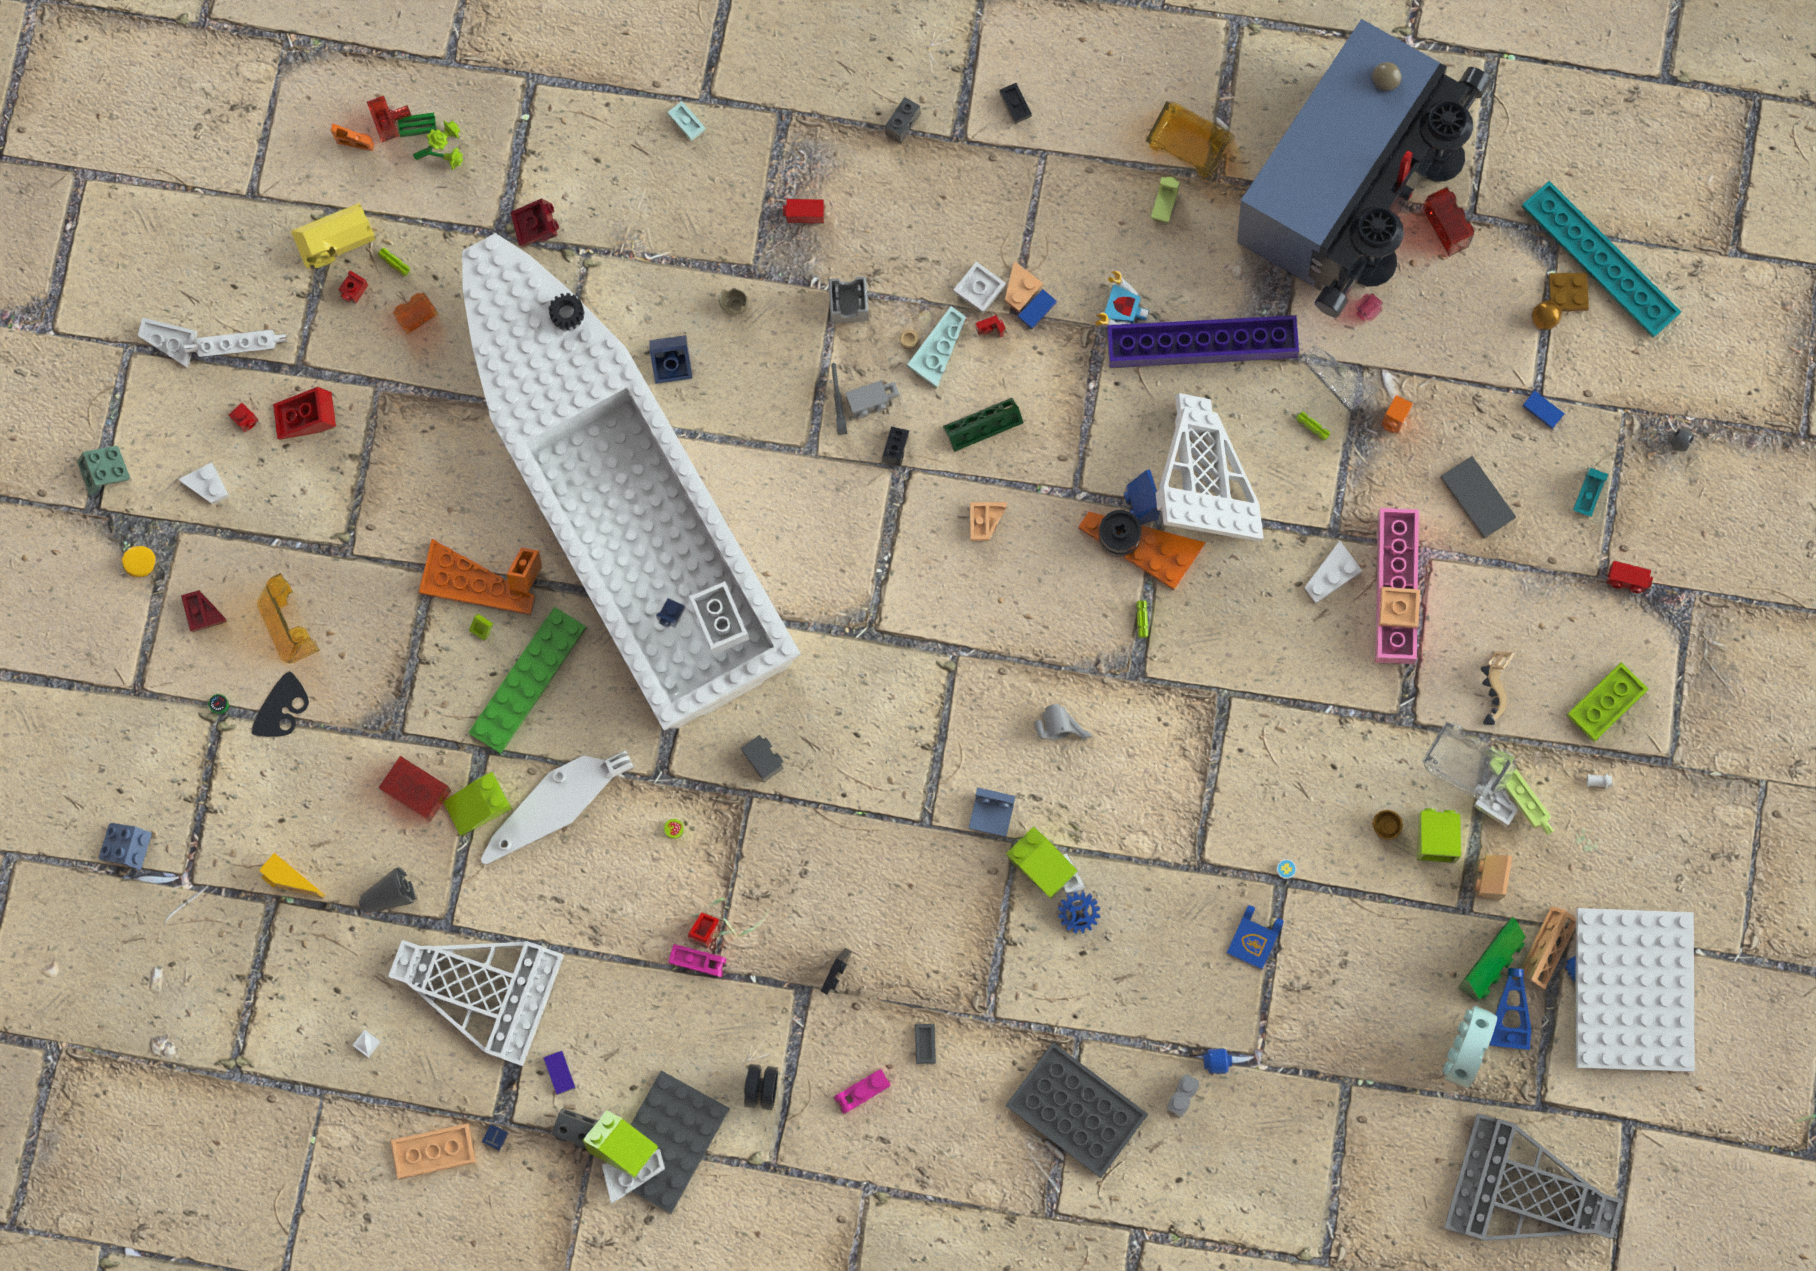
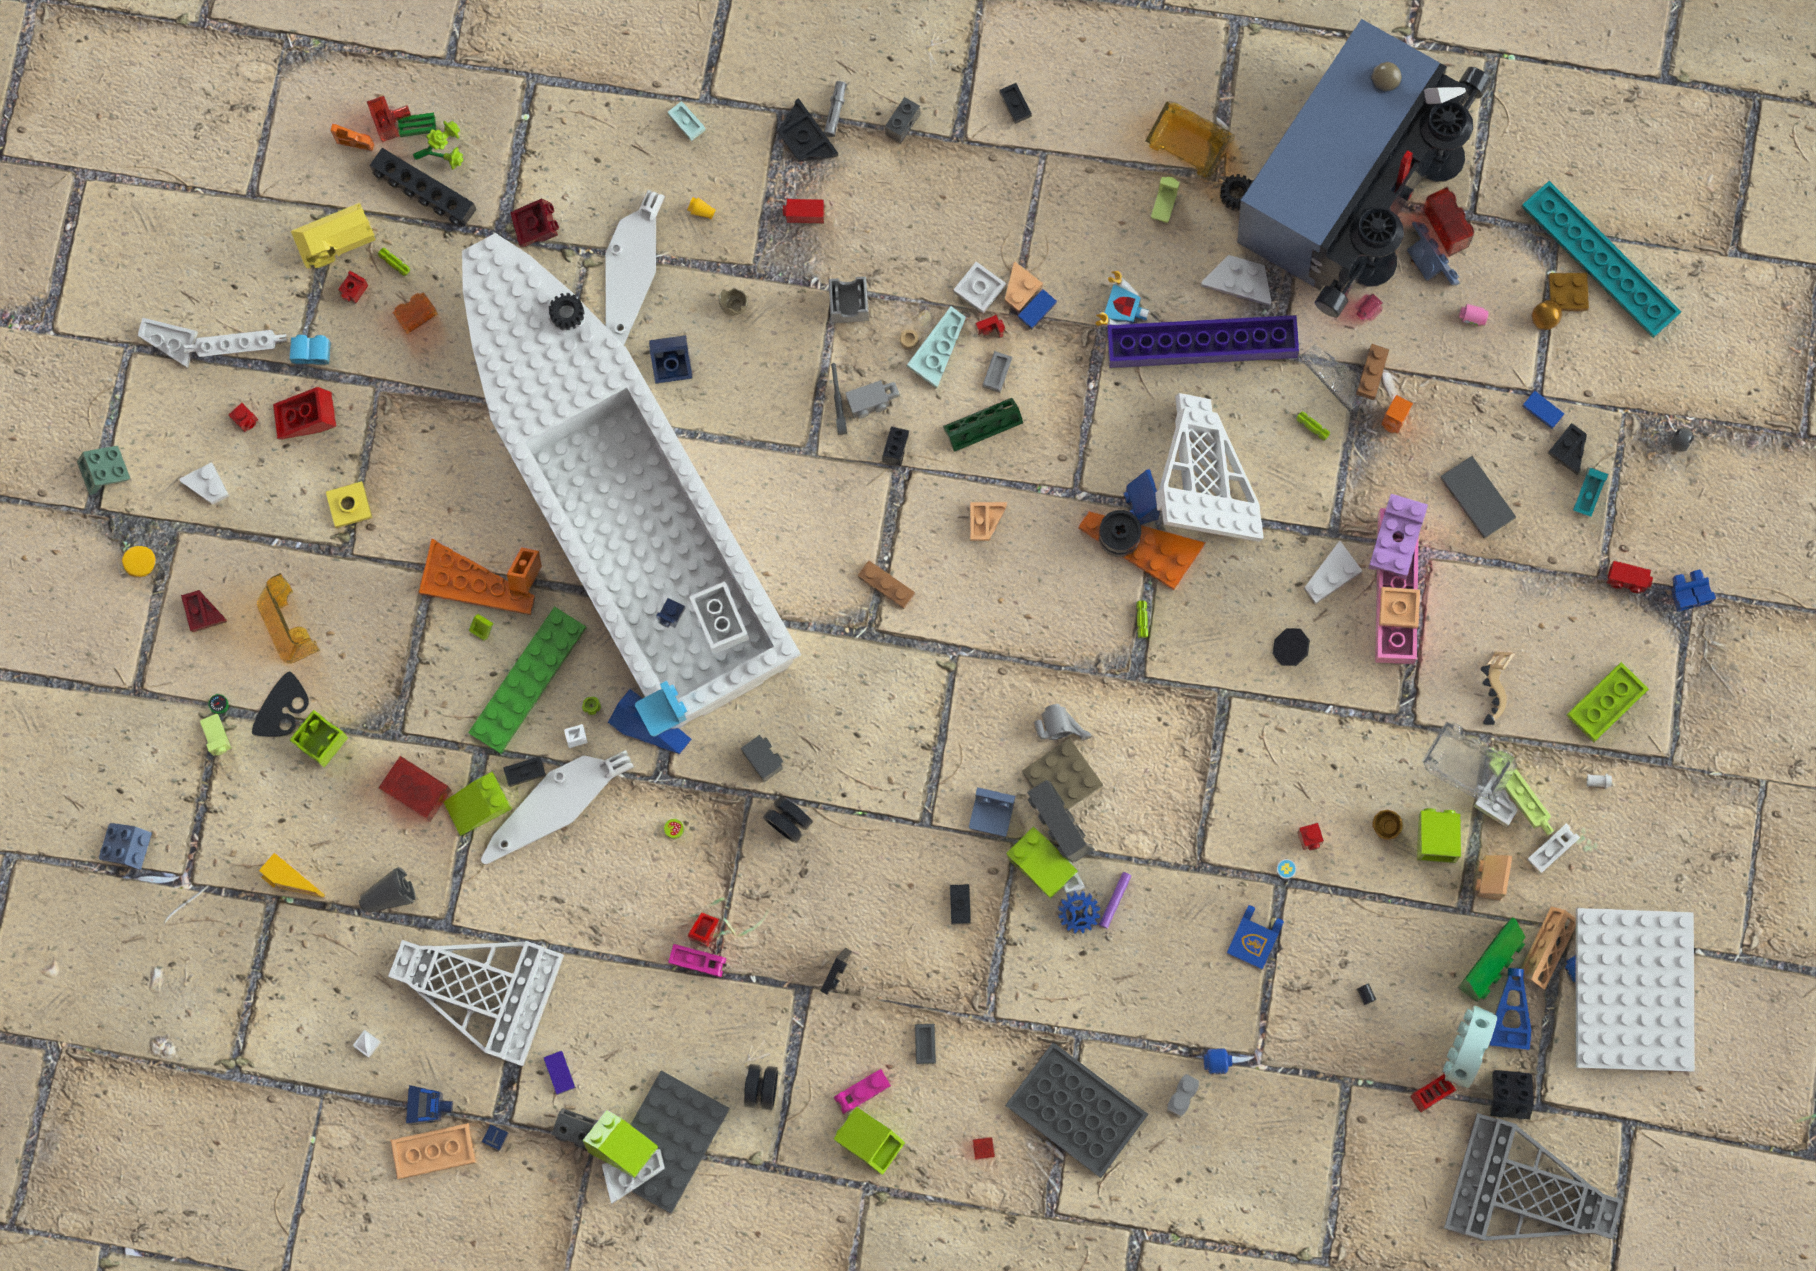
(216, 735): none -> yellowish green bracket
(310, 350): none -> medium azure brick
(318, 738): none -> lime piece
(360, 511): none -> light yellow piece
(385, 160): none -> black brick
(426, 1106): none -> dark blue torso
(524, 771): none -> black plate
(575, 736): none -> white tile
(591, 710): none -> lime plate
(629, 723): none -> blue wedge
(631, 265): none -> white wing
(661, 710): none -> medium azure bracket
(700, 208): none -> yellow cone
(786, 821): none -> black wheel
(804, 135): none -> black wing
(837, 101): none -> light grey pin
(869, 1140): none -> lime slope
(886, 584): none -> medium nougat plate
(960, 904): none -> black plate
(983, 1148): none -> clear red plate
(997, 371): none -> light grey tile
(1059, 821): none -> dark grey wedge
(1067, 773): none -> dark tan plate
(1115, 900): none -> medium lavender piece
(1228, 185): none -> black tyre
(1240, 279): none -> white wing
(1291, 647): none -> black piece
(1310, 837): none -> red brick
(1366, 994): none -> black hinge
(1372, 371): none -> medium nougat plate
(1400, 517): none -> lavender piece
(1423, 1101): none -> red slope
(1428, 257): none -> sand blue bracket
(1440, 95): none -> white slope
(1473, 315): none -> bright pink brick
(1512, 1094): none -> black bracket
(1552, 849): none -> white plate
(1570, 448): none -> black wing
(1691, 593): none -> blue hips

